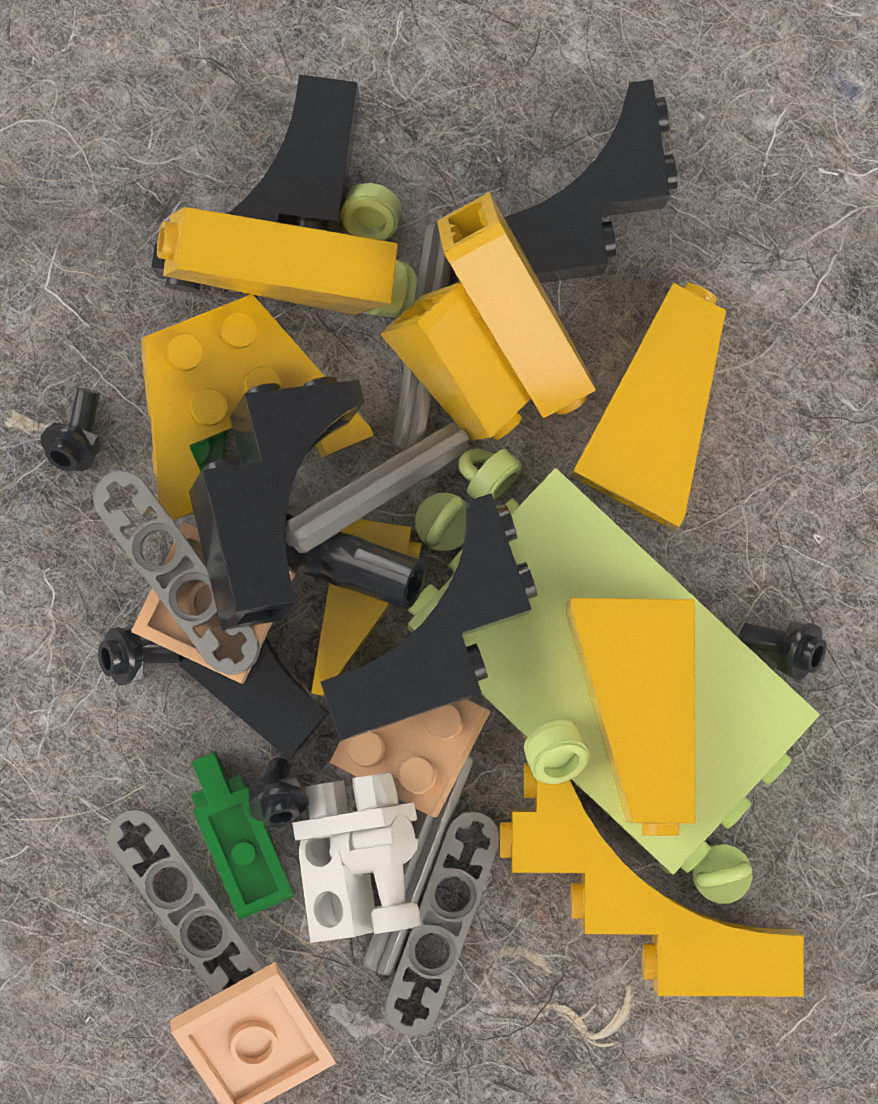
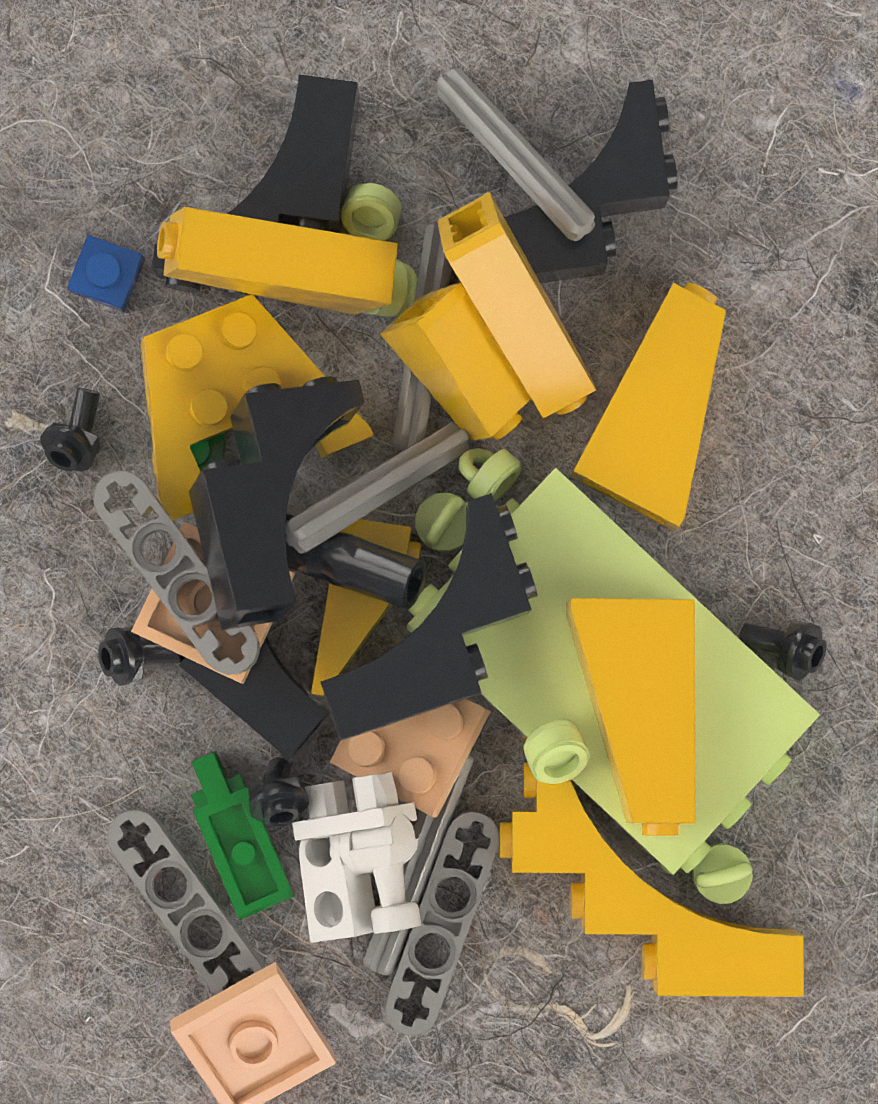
(106, 273): none -> blue plate
(515, 154): none -> light grey axle

